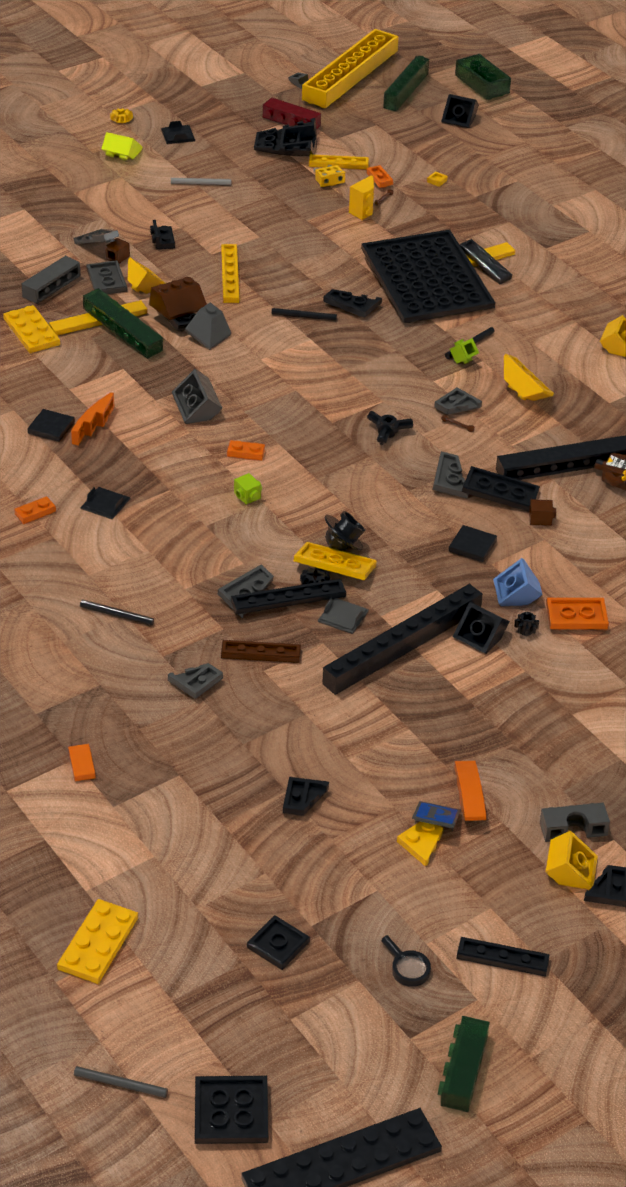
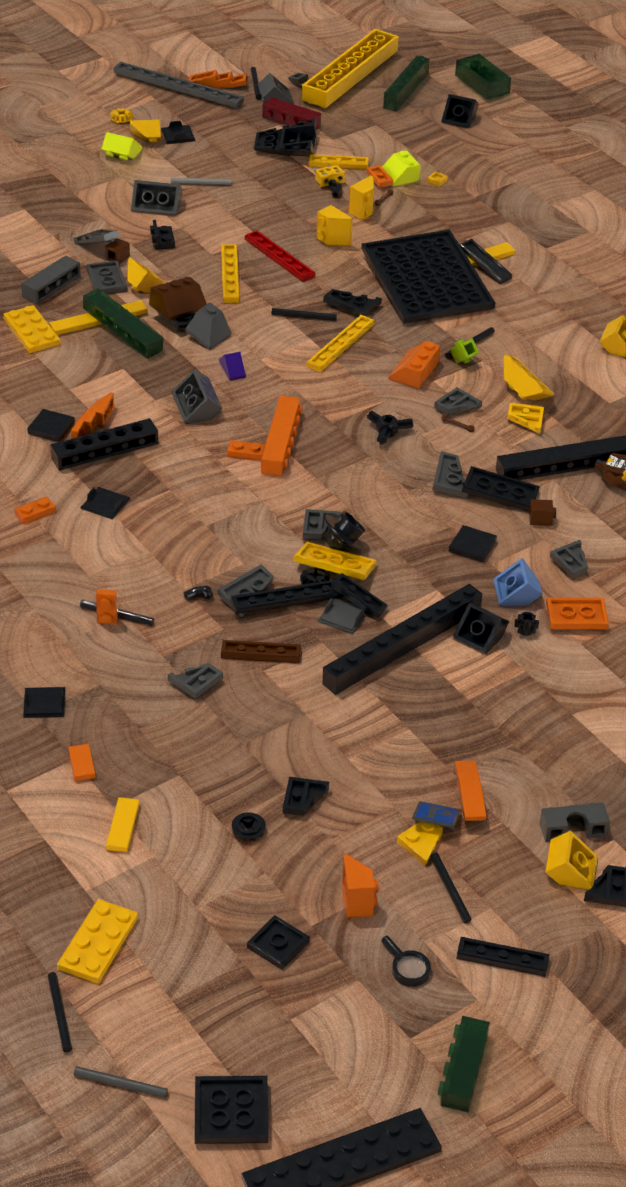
(44, 702): none -> black piece
(59, 1012): none -> black bar
(104, 444): none -> black brick
(106, 606): none -> orange plate
(122, 824): none -> yellow tile
(146, 129): none -> yellow slope
(156, 197): none -> dark grey slope
(178, 84): none -> dark grey plate
(197, 591): none -> black arm
(216, 80): none -> orange slope
(233, 366): none -> dark purple slope
(247, 488): lime brick -> none
(248, 819): none -> black gear
(255, 82): none -> black bar
(272, 87): none -> dark grey slope
(280, 256): none -> red tile
(280, 436): none -> orange brick
(315, 524): none -> dark grey wing
(334, 226): none -> yellow slope
(335, 187): none -> black arm
(340, 343): none -> yellow tile
(358, 888): none -> orange slope
(359, 595): none -> black tile
(402, 168): none -> neon yellow slope
(417, 364): none -> orange slope
(451, 887): none -> black bar
(526, 416): none -> yellow wing
(570, 559): none -> dark grey wing

